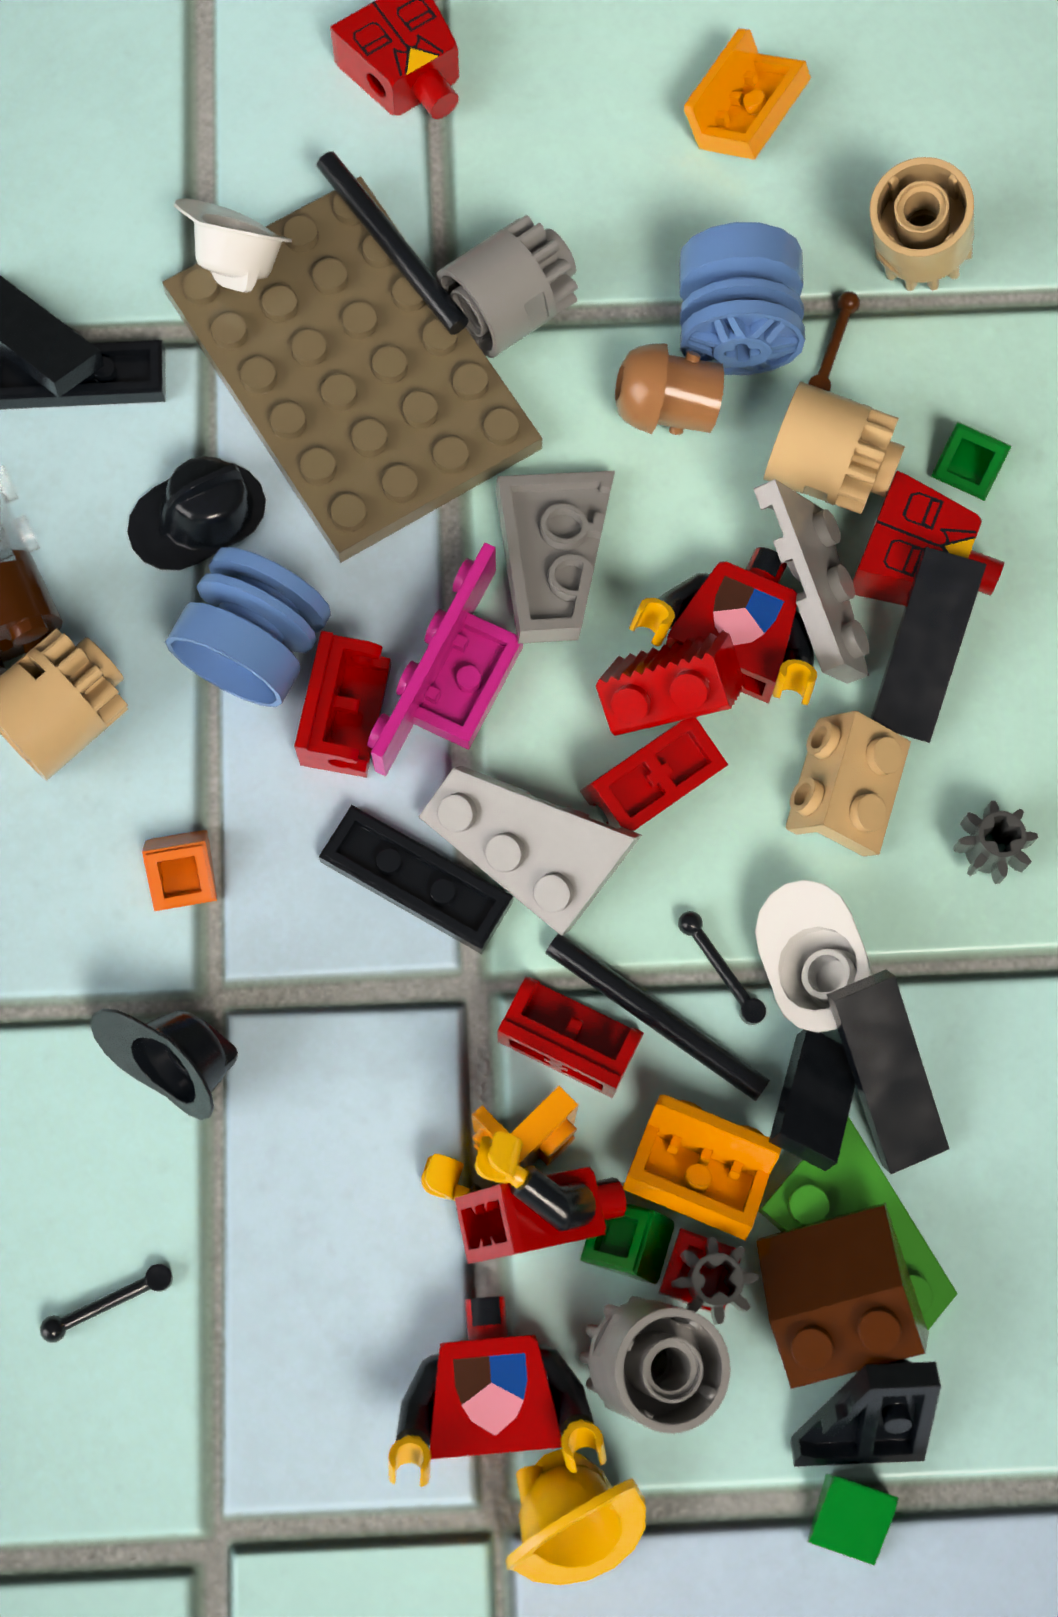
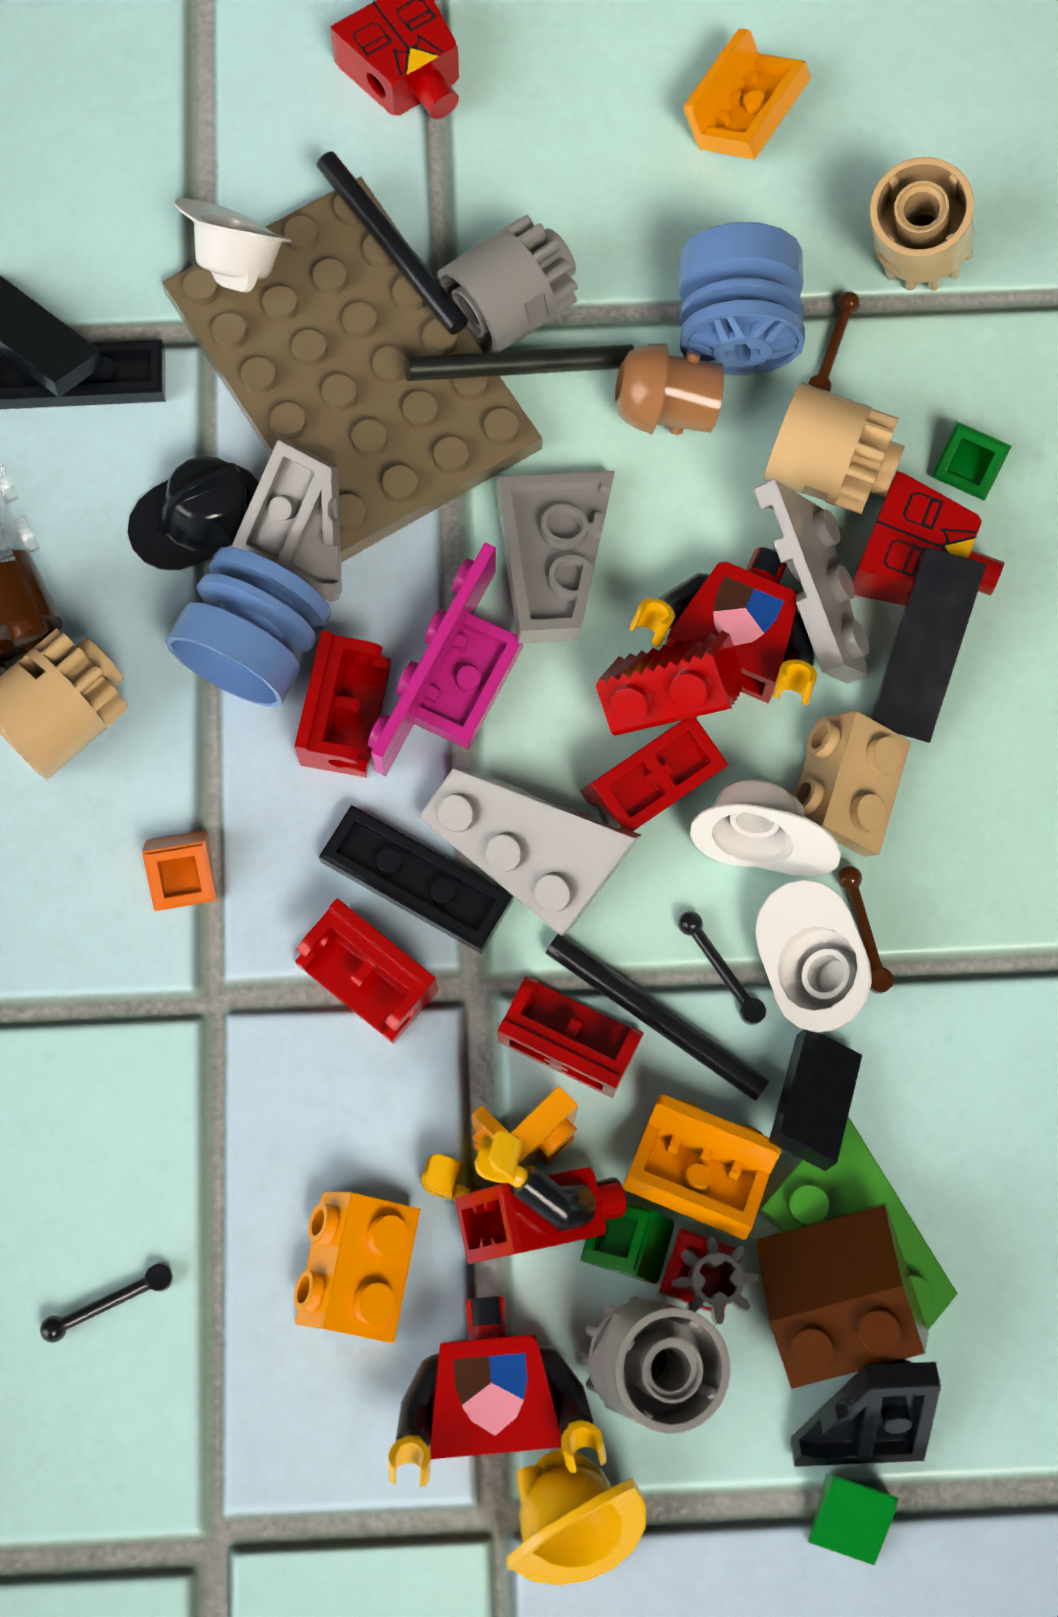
(169, 1054): black piece -> none
(297, 518): none -> light grey wing
(356, 1265): none -> light orange bracket
(365, 971): none -> red hinge
(515, 362): none -> pearl dark grey bar
(765, 829): none -> white piece
(850, 879): none -> reddish brown hinge
(888, 1071): black tile -> none
(1005, 829): dark grey gear -> none

